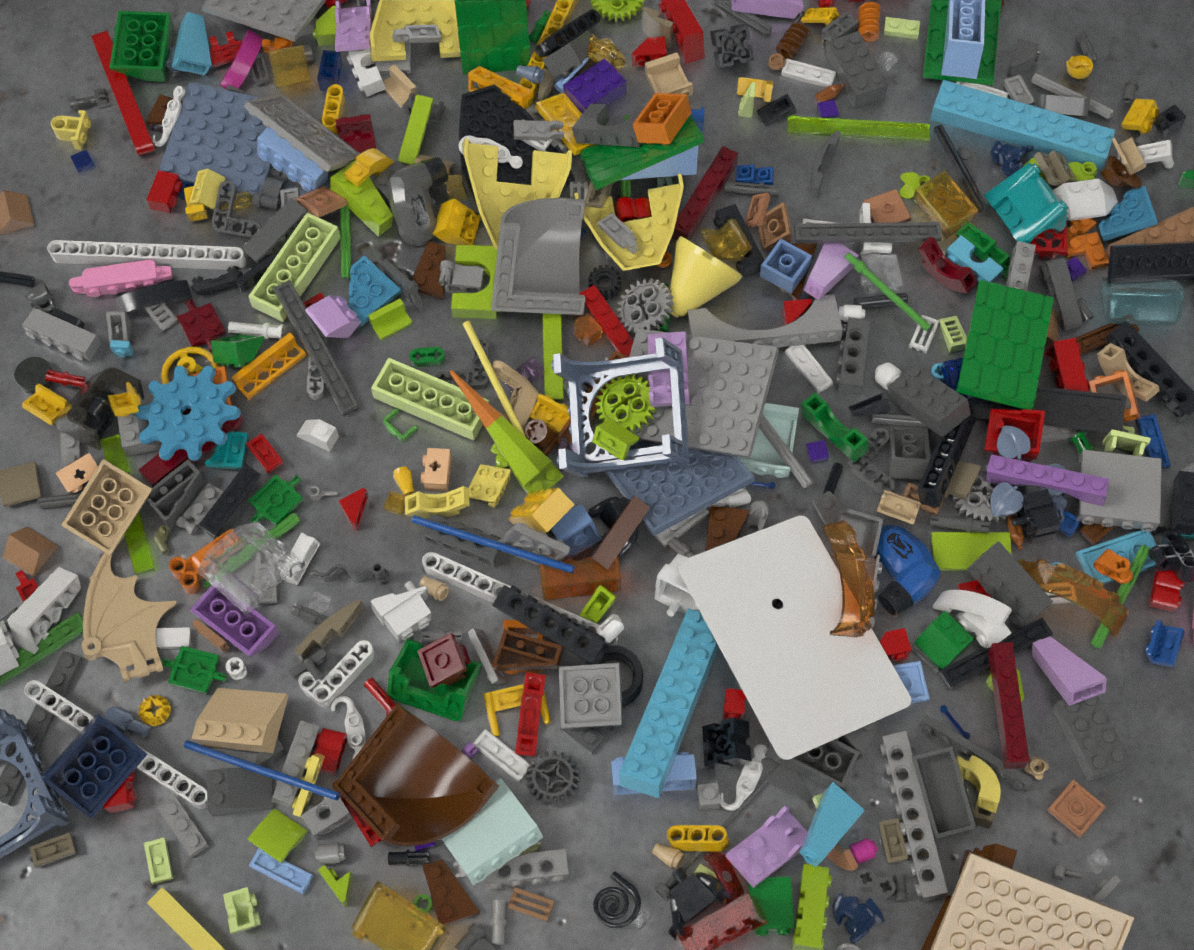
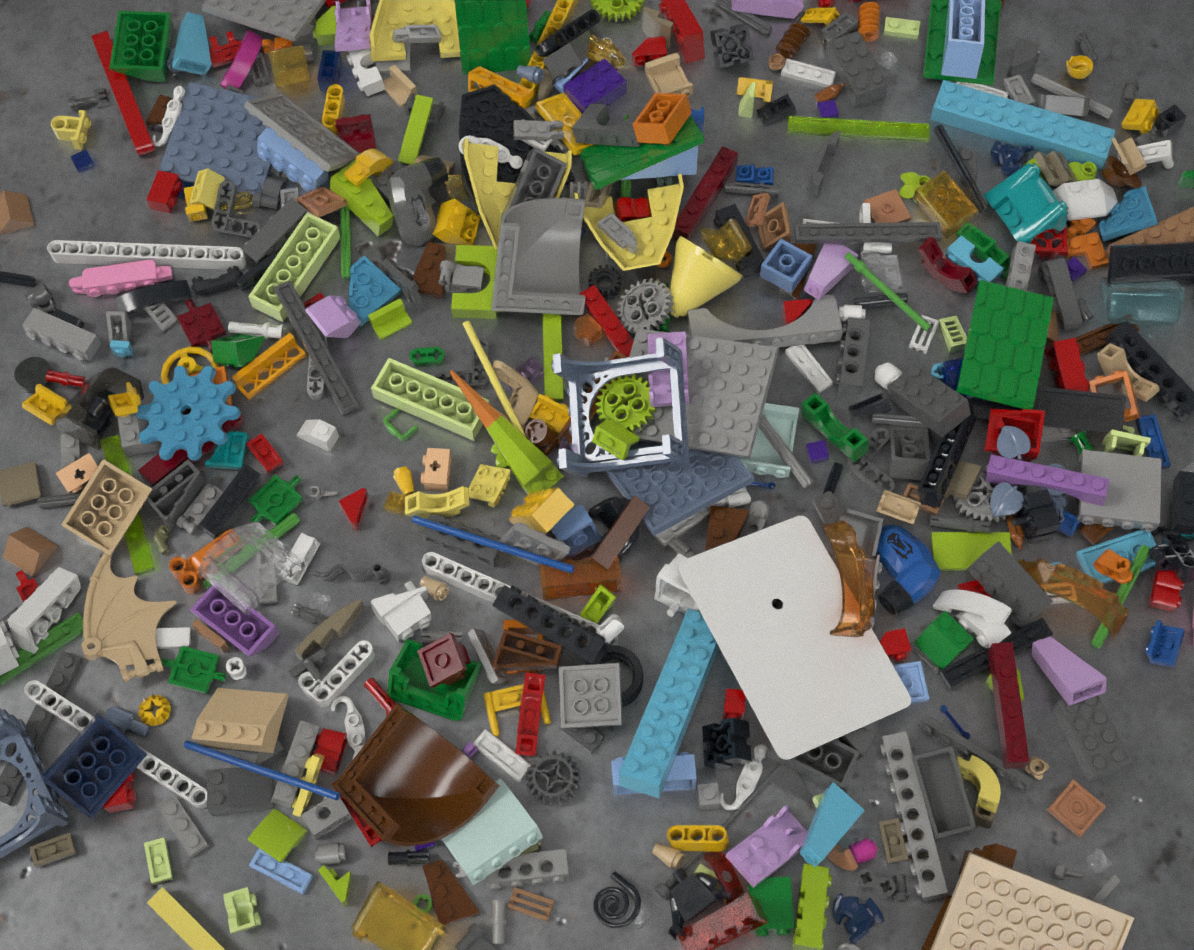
(537, 178): none -> dark grey brick

